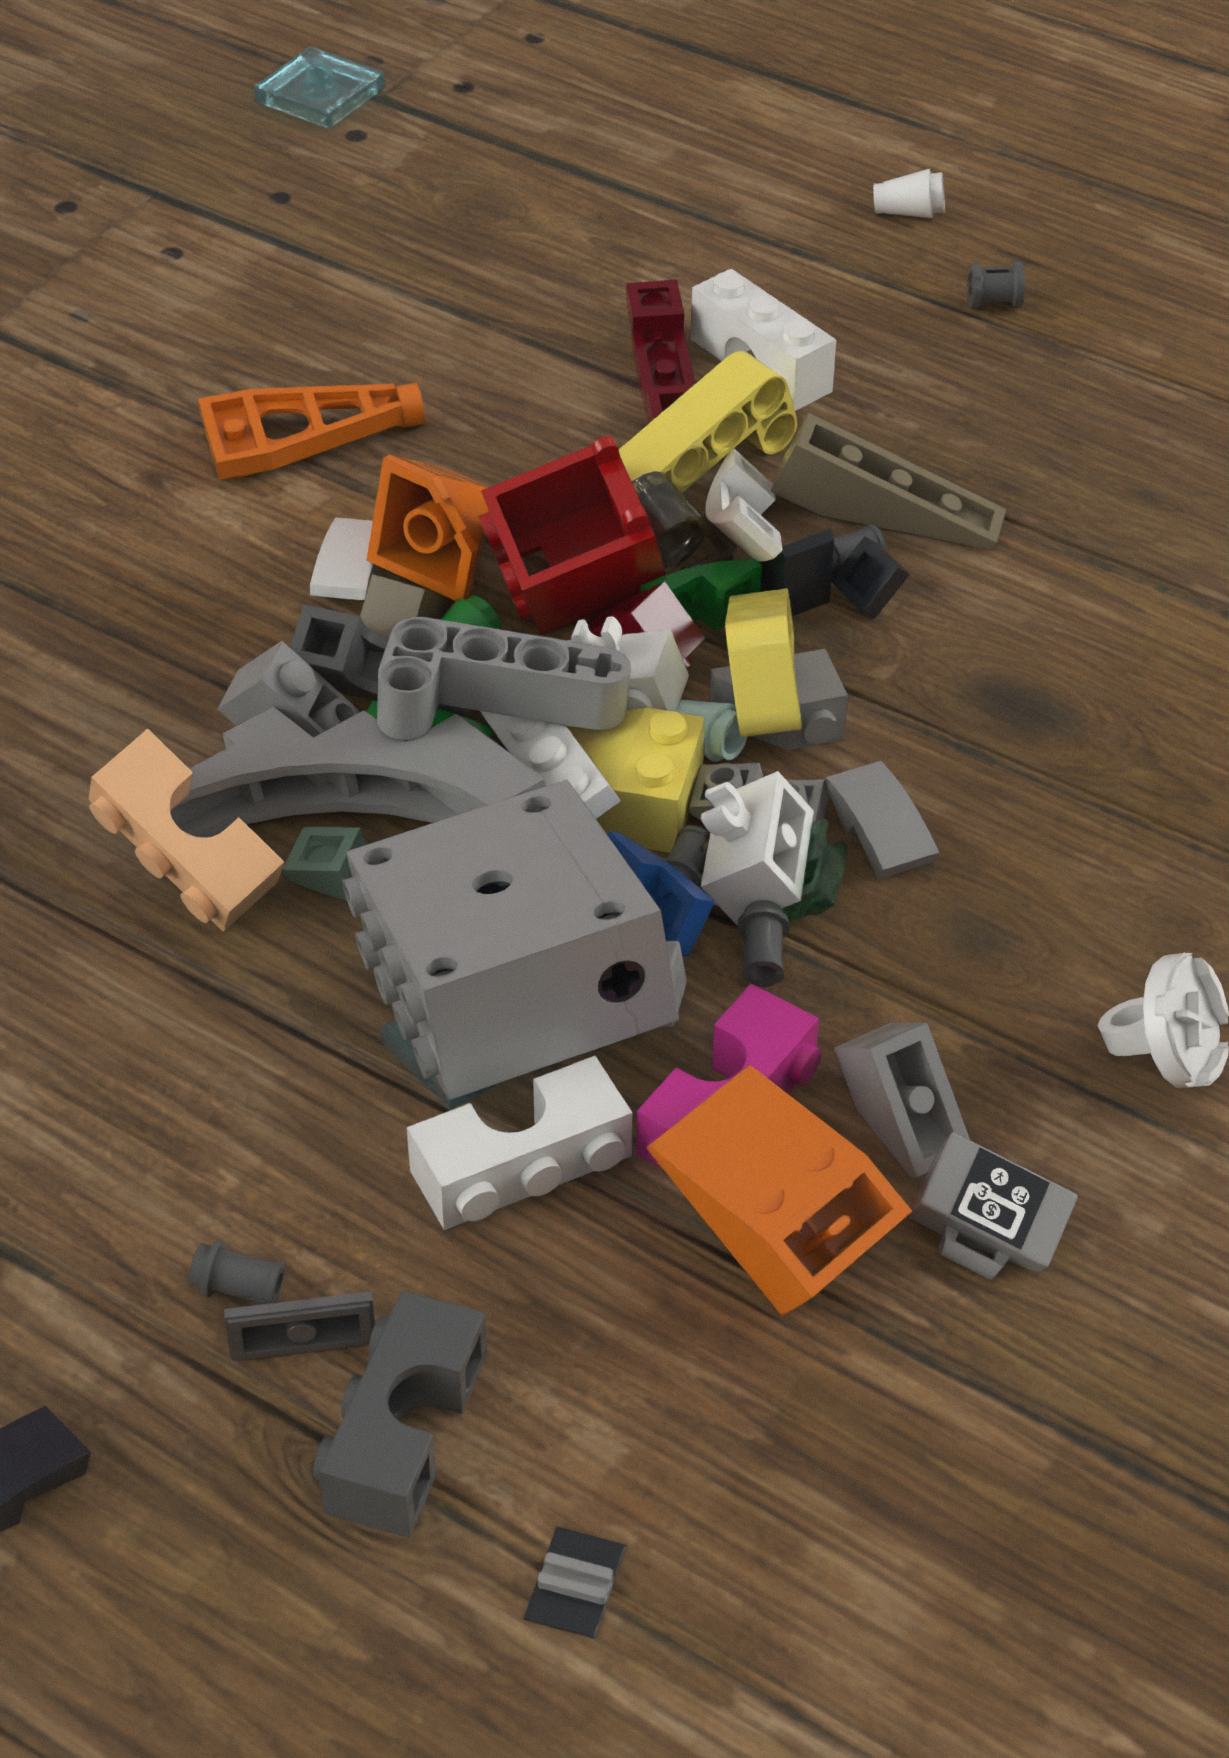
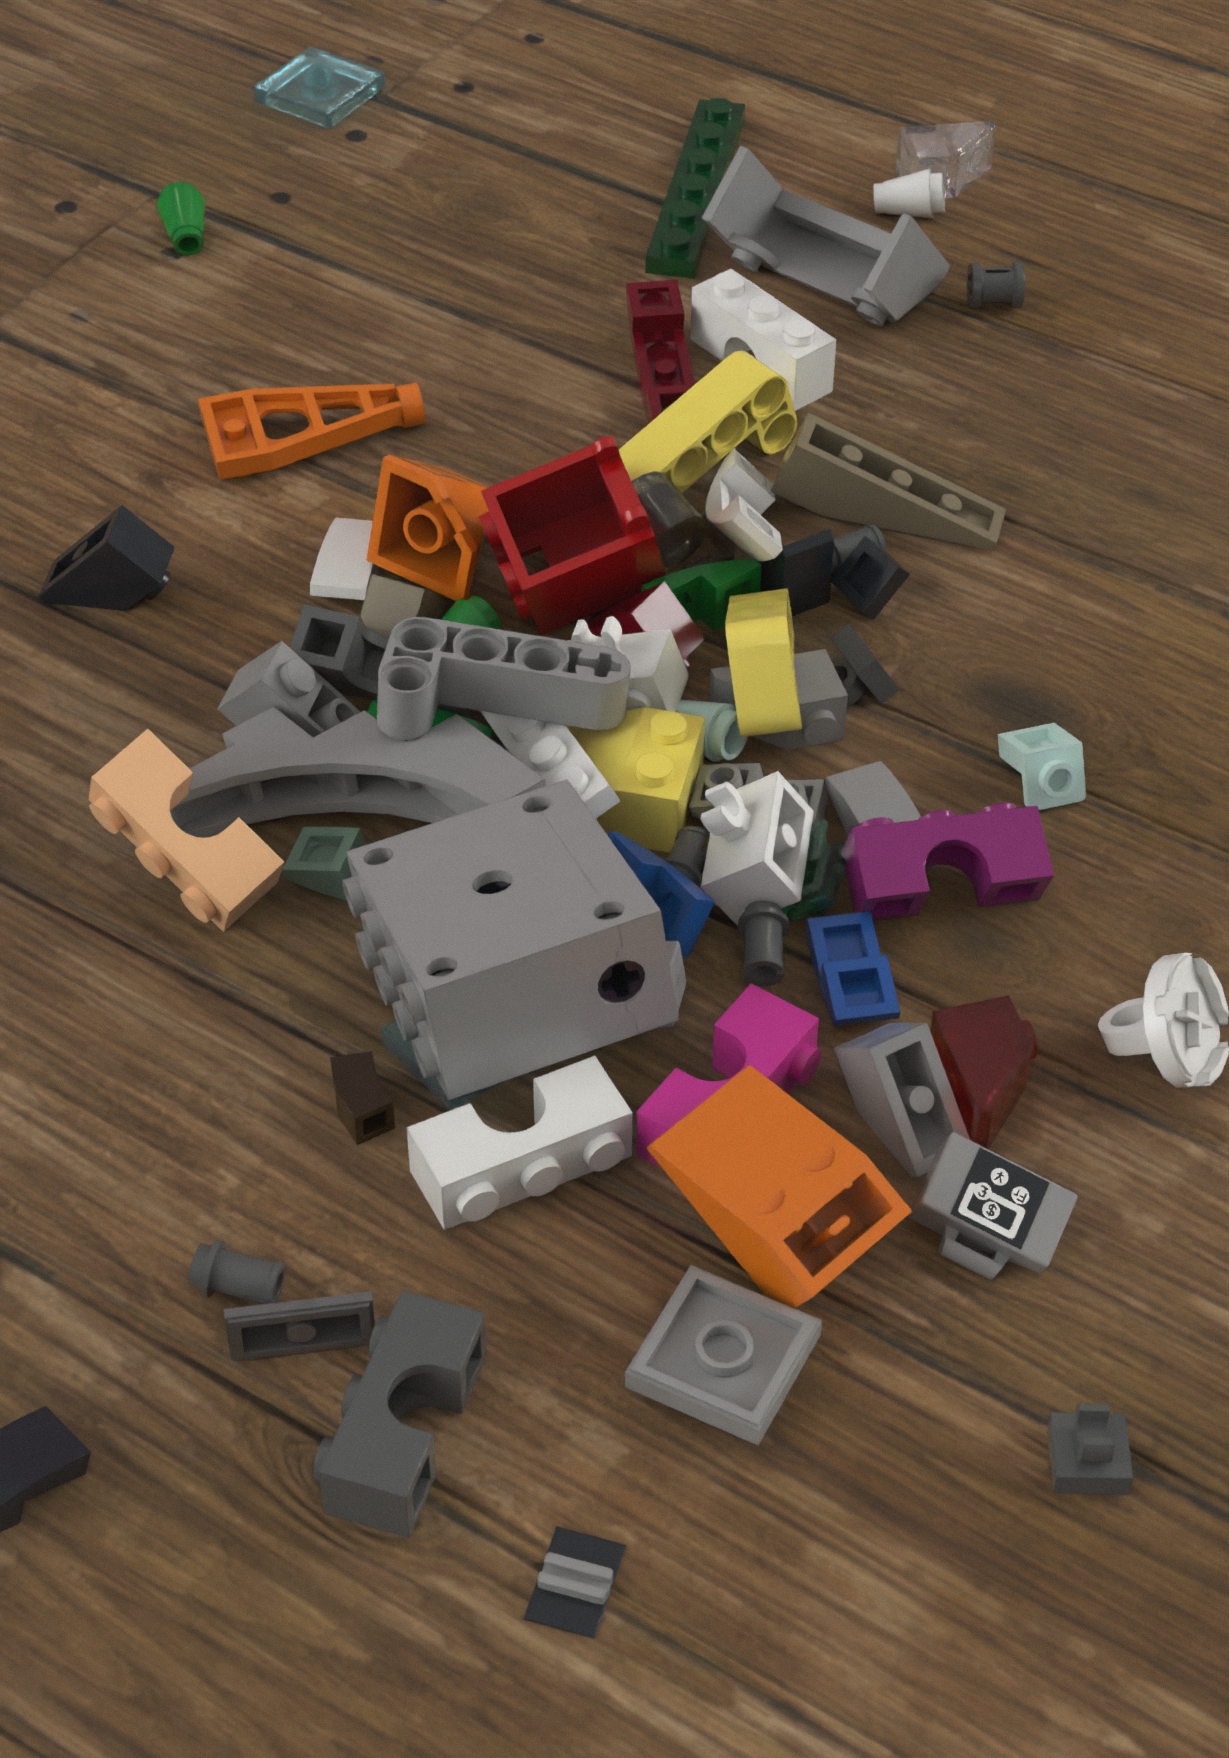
(110, 566): none -> black slope
(183, 216): none -> green cone
(360, 1097): none -> dark brown piece
(699, 171): none -> dark green plate
(723, 1354): none -> light grey plate
(821, 246): none -> light grey windscreen
(850, 969): none -> blue slope
(860, 668): none -> dark grey tile
(956, 150): none -> clear slope
(985, 1061): none -> clear red slope
(996, 849): none -> magenta arch
(1048, 763): none -> light aqua bracket
(1089, 1451): none -> dark grey tile

